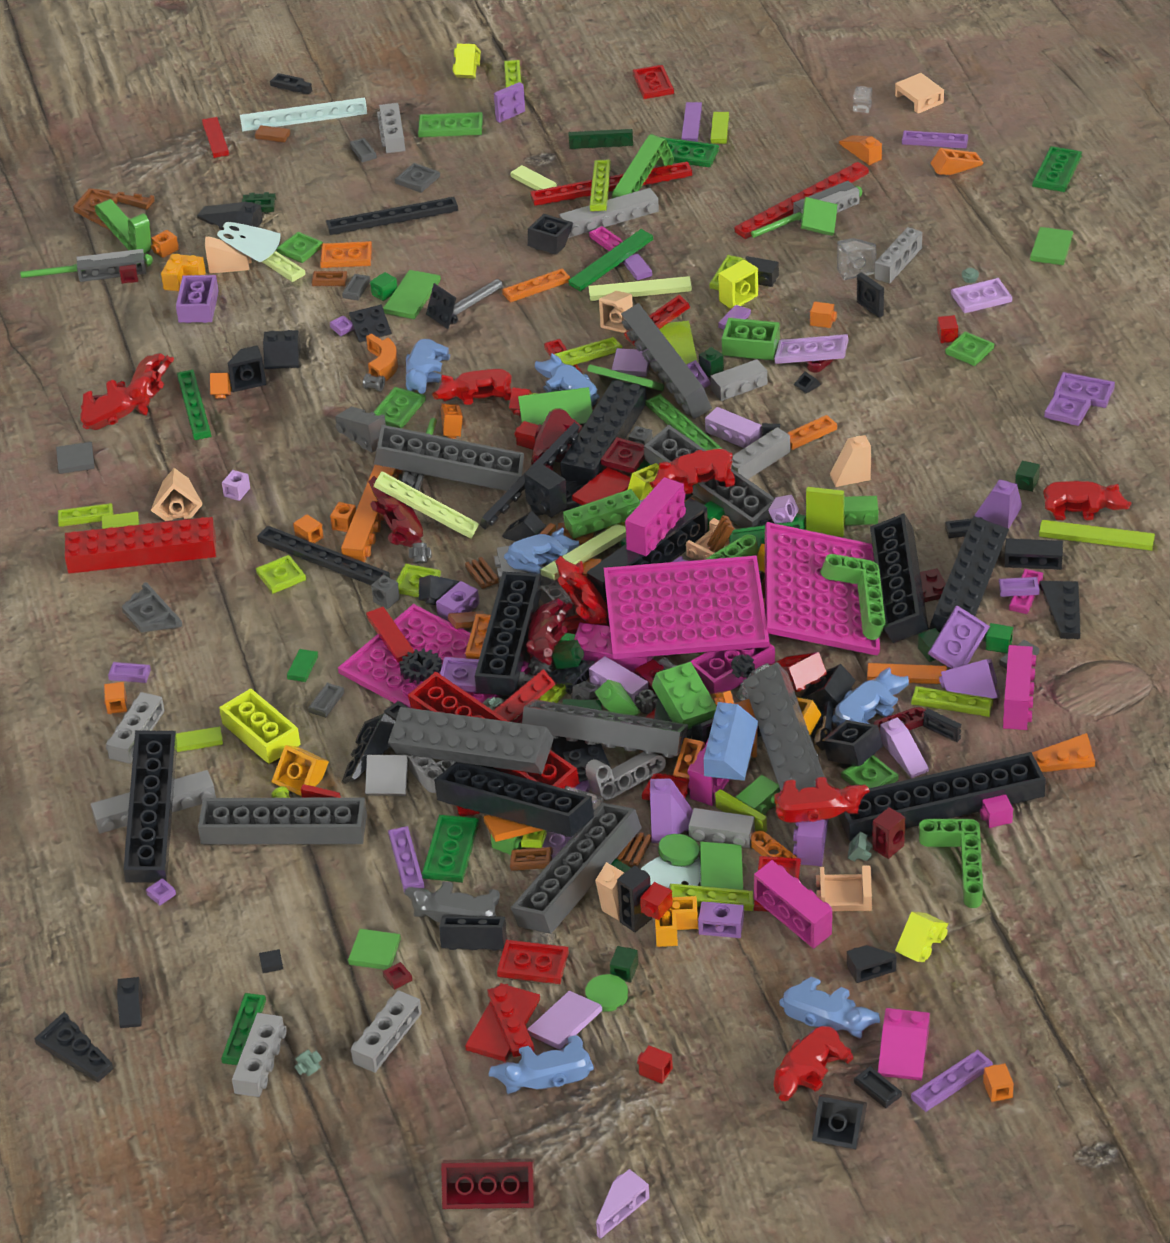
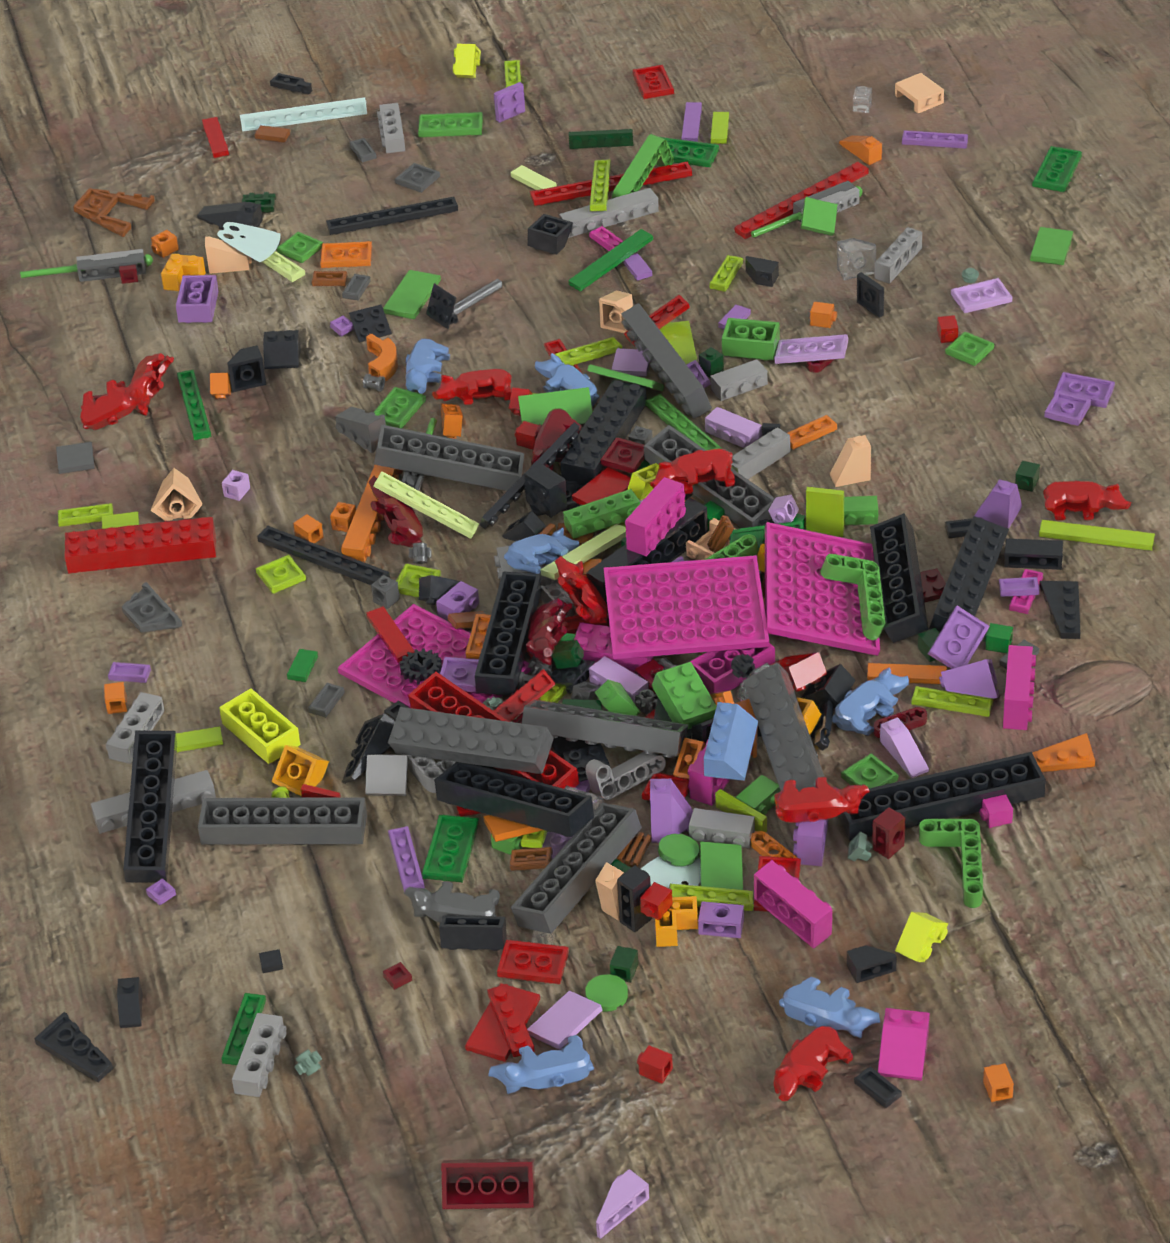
(132, 232): bright green beam -> none
(374, 949): bright green tile -> none
(383, 286): green brick -> none
(386, 1031): light grey brick -> none
(479, 565): dark orange tile -> none
(536, 285): orange tile -> none
(643, 288): yellowish green tile -> none
(738, 284): neon yellow brick -> none
(807, 382): black slope -> none
(839, 1121): black slope -> none
(846, 891): light nougat panel -> none
(852, 743): black brick -> none
(942, 725): black tile -> none
(951, 1080): medium lavender tile -> none
(954, 161): orange slope -> none

